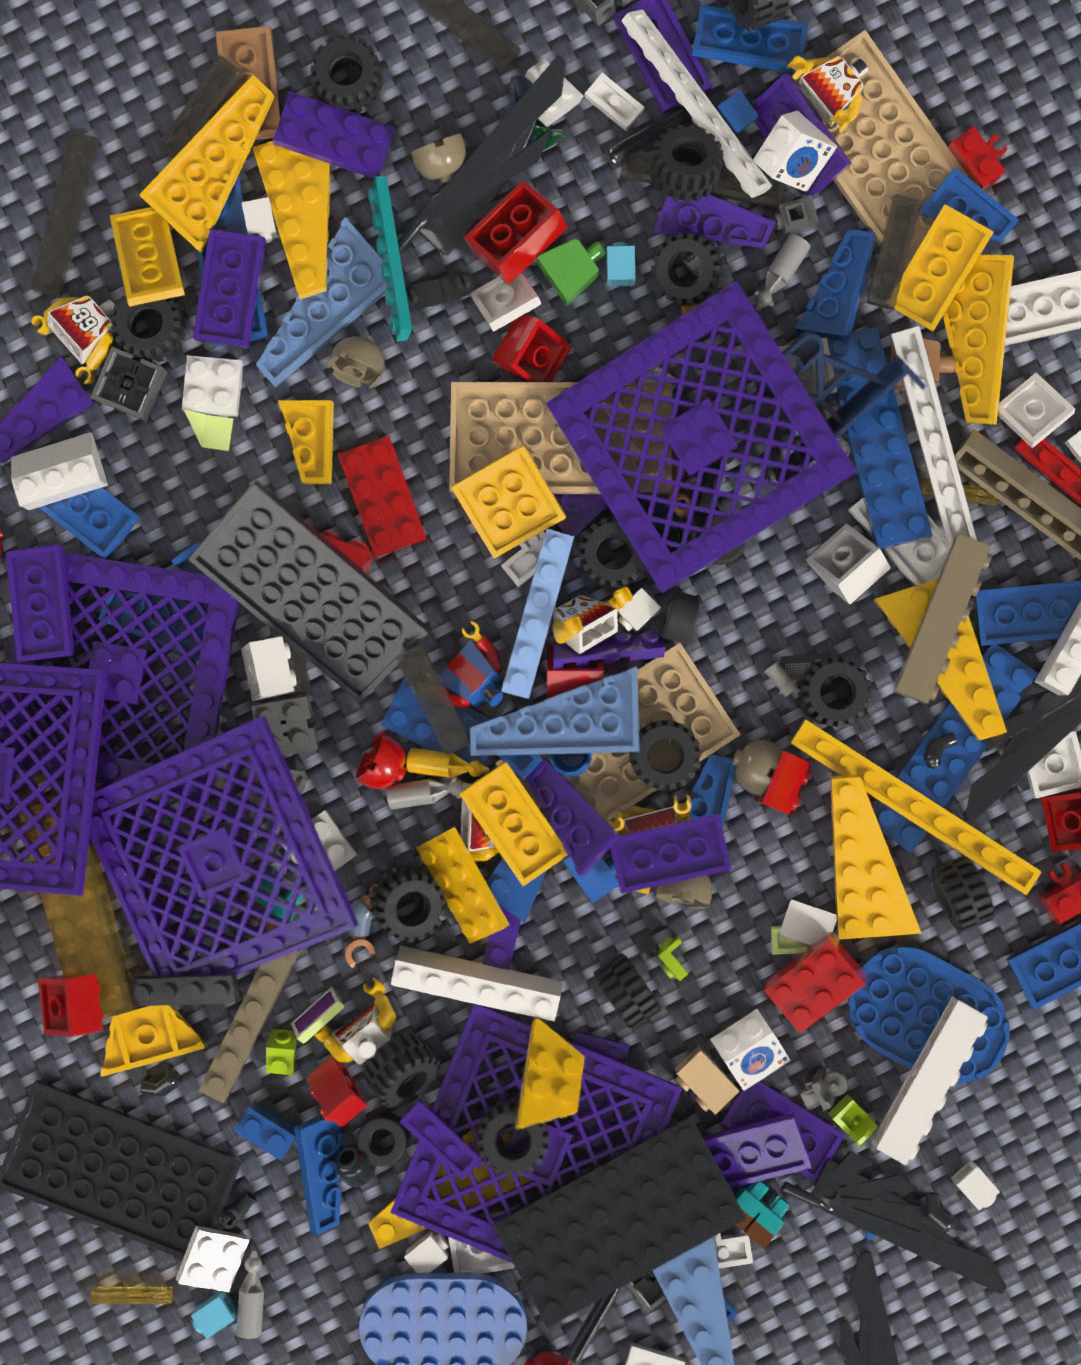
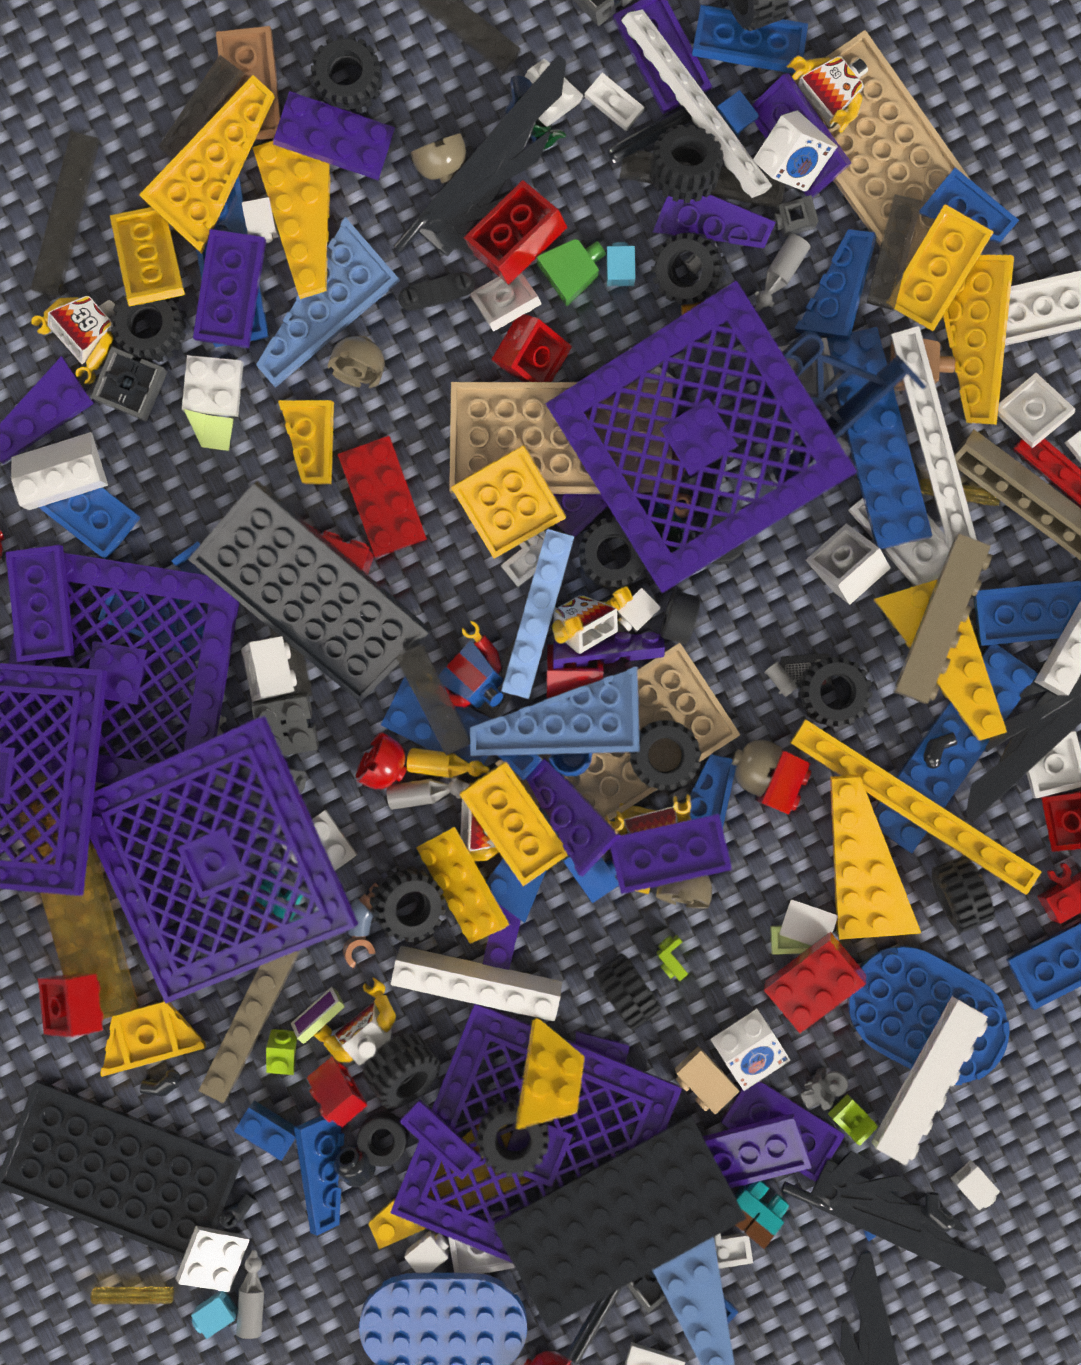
(184, 989): black plate -> none
(391, 267): teal plate -> none
(978, 157): red brick -> none

